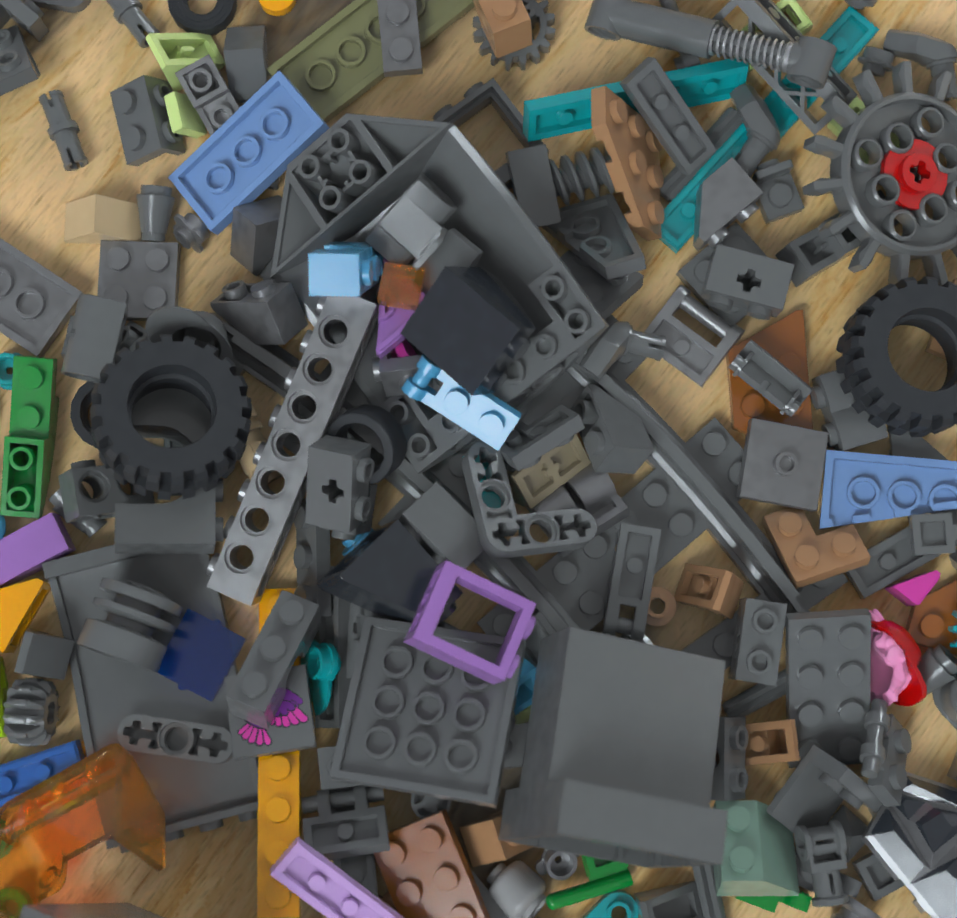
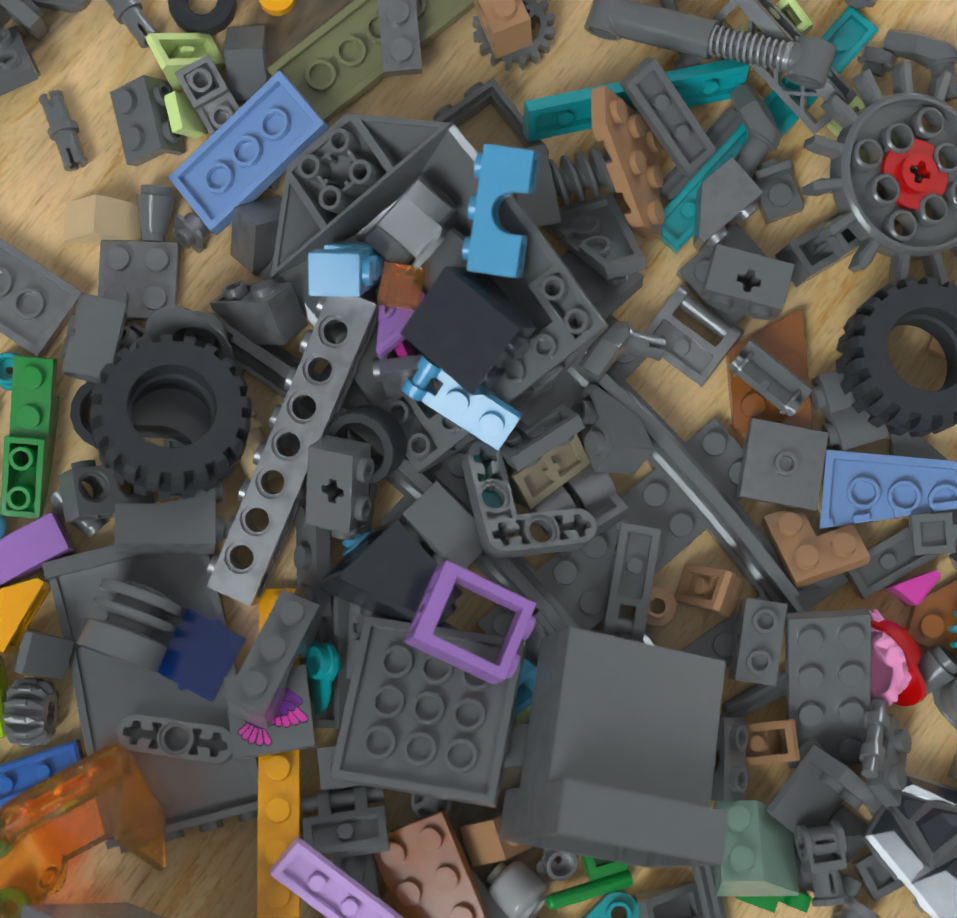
(500, 174): none -> dark azure arch

